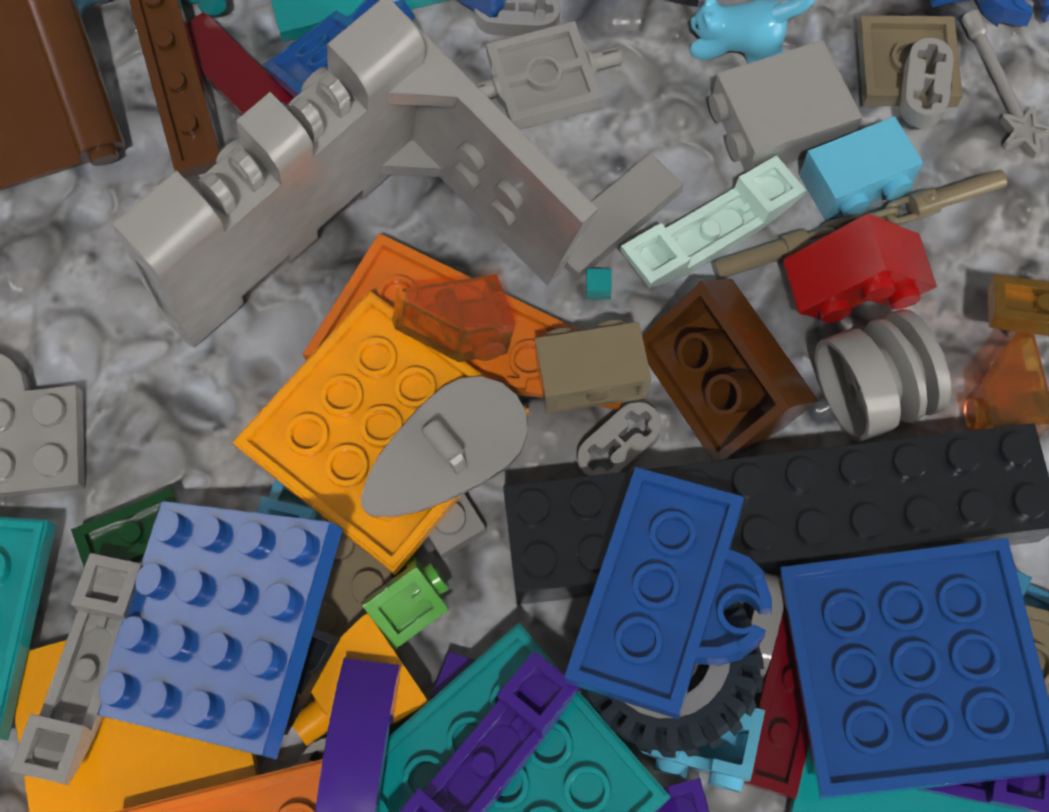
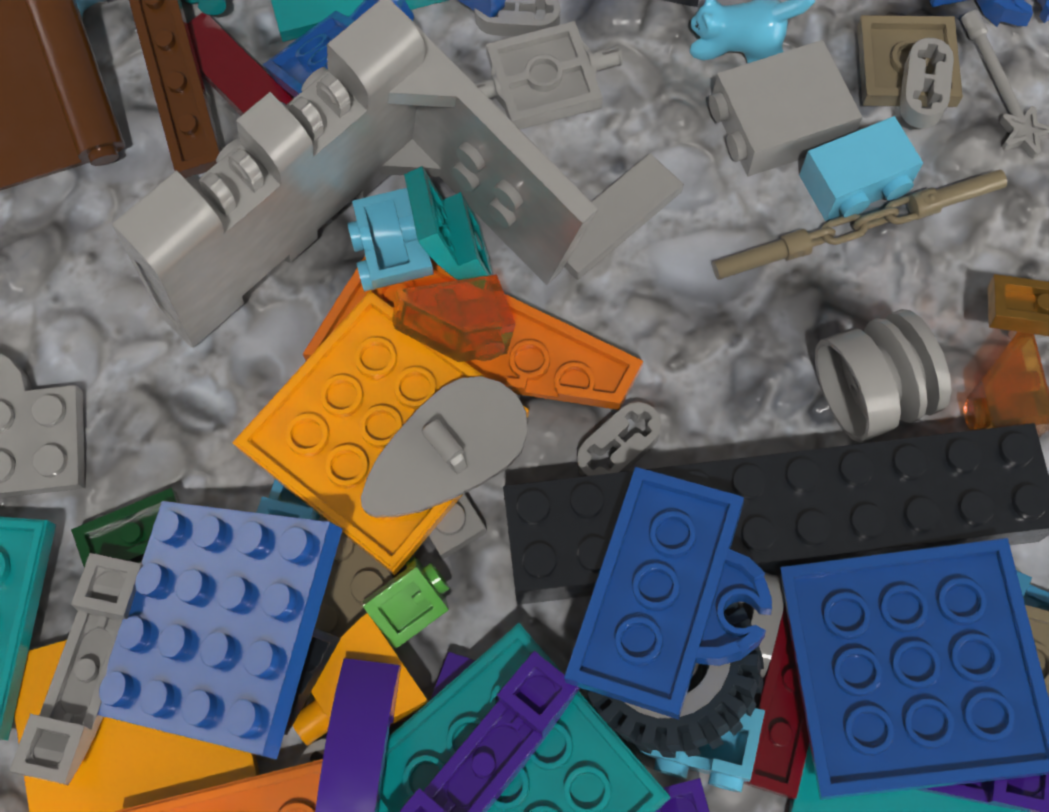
(389, 240): none -> medium azure cylinder
(447, 228): none -> teal slope
(592, 366): dark tan brick -> none
(598, 283): teal piece -> none
(716, 227): light aqua slope -> none
(725, 370): reddish brown slope -> none
(858, 265): red brick -> none

